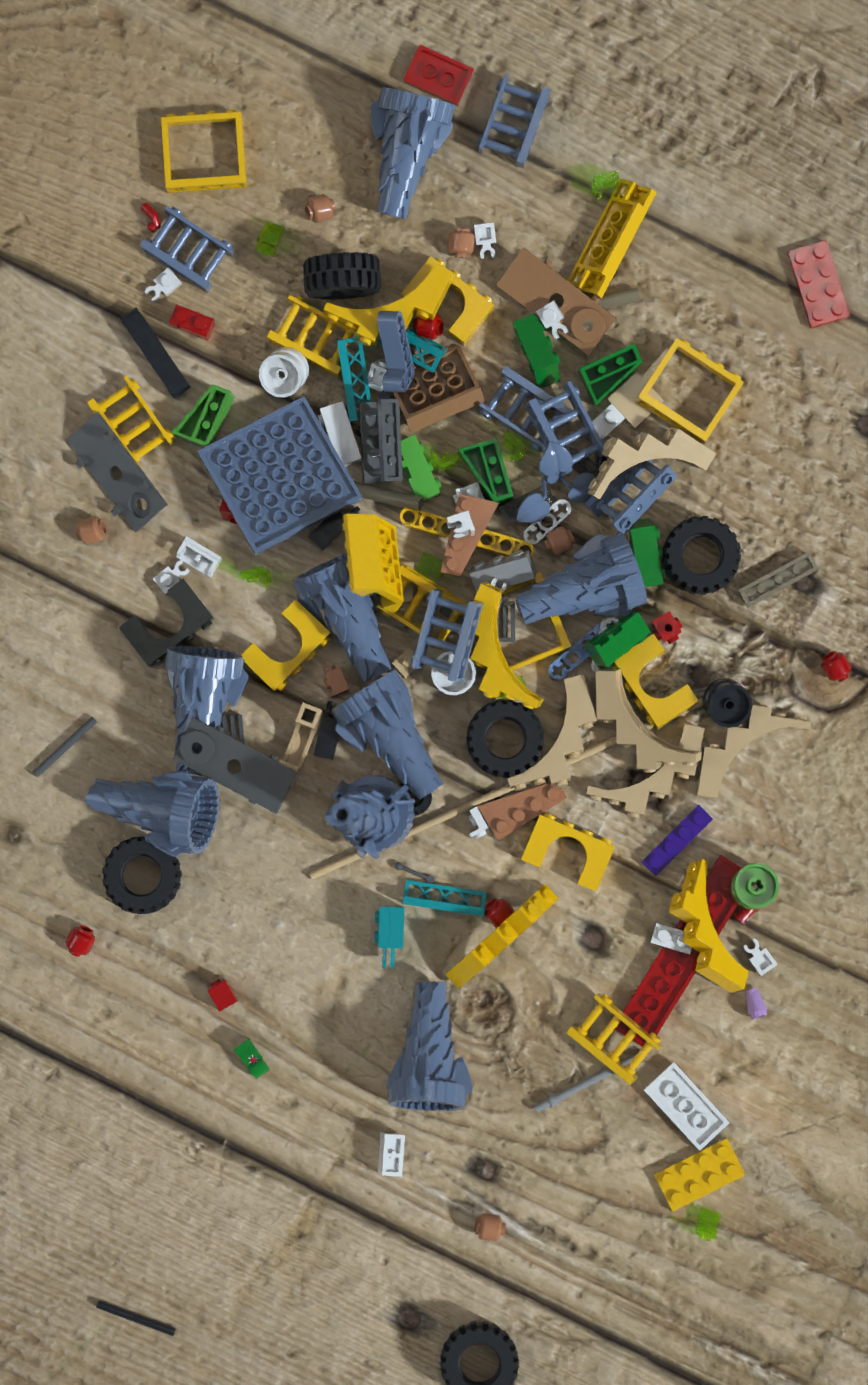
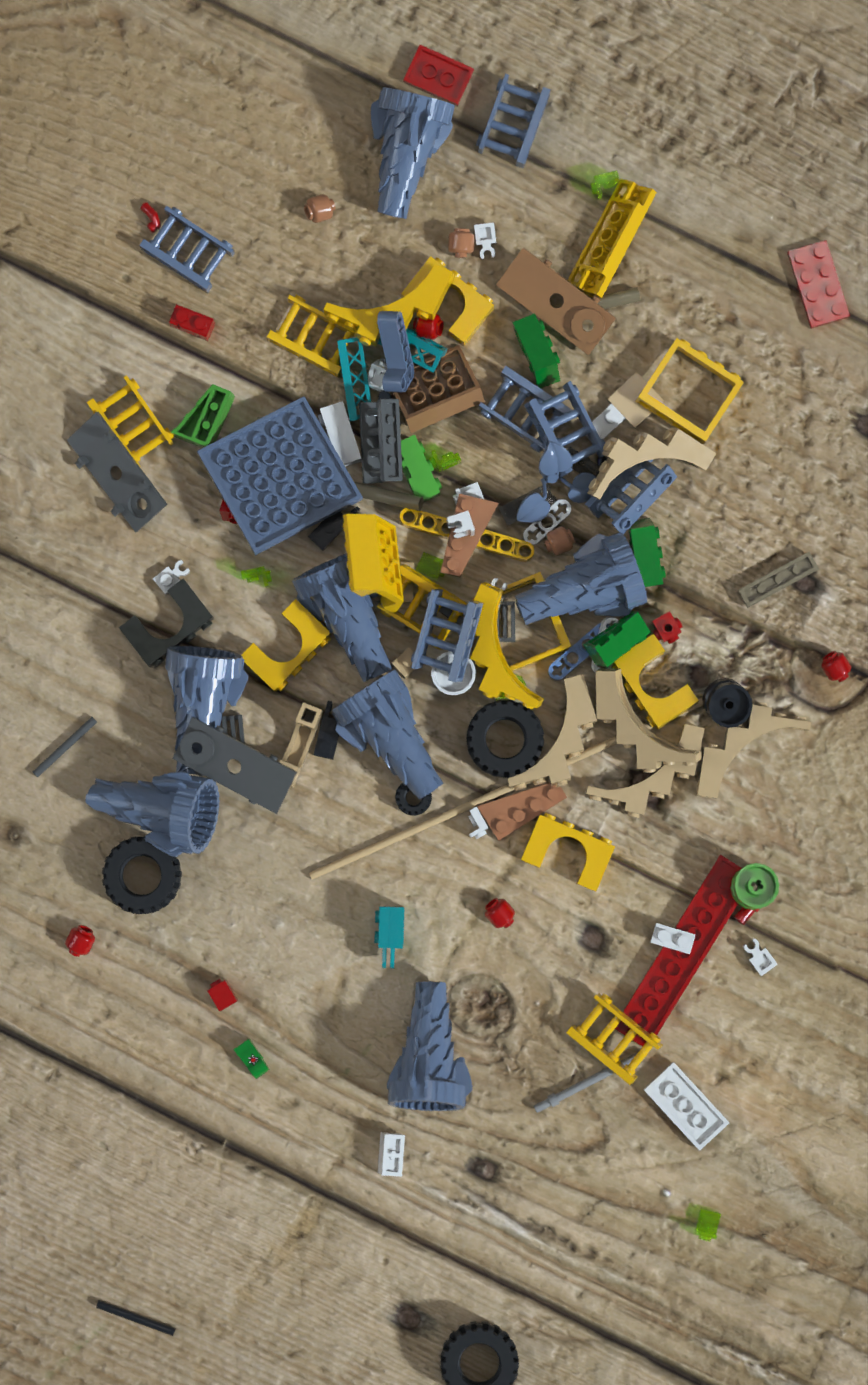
(91, 530): nougat head -> none
(155, 352): black beam -> none
(165, 283): white plate -> none
(198, 557): white hinge -> none
(206, 183): yellow window -> none
(269, 238): clear neon green bracket -> none
(283, 372): white wheel -> none
(335, 681): nougat brick -> none
(342, 275): black tyre -> none
(376, 813): sand blue cone -> none
(398, 866): dark grey hinge -> none
(443, 905): teal fence -> none
(488, 469): green wedge -> none
(489, 1227): nougat head -> none
(502, 936): yellow arch -> none
(509, 569): light grey brick -> none
(513, 442): clear neon green bracket -> none
(551, 316): white plate -> none
(607, 372): green wedge -> none
(676, 840): dark purple plate -> none
(692, 908): yellow arch -> none
(699, 1174): yellow plate -> none
(720, 535): black tyre -> none
(755, 1004): lavender cone -> none

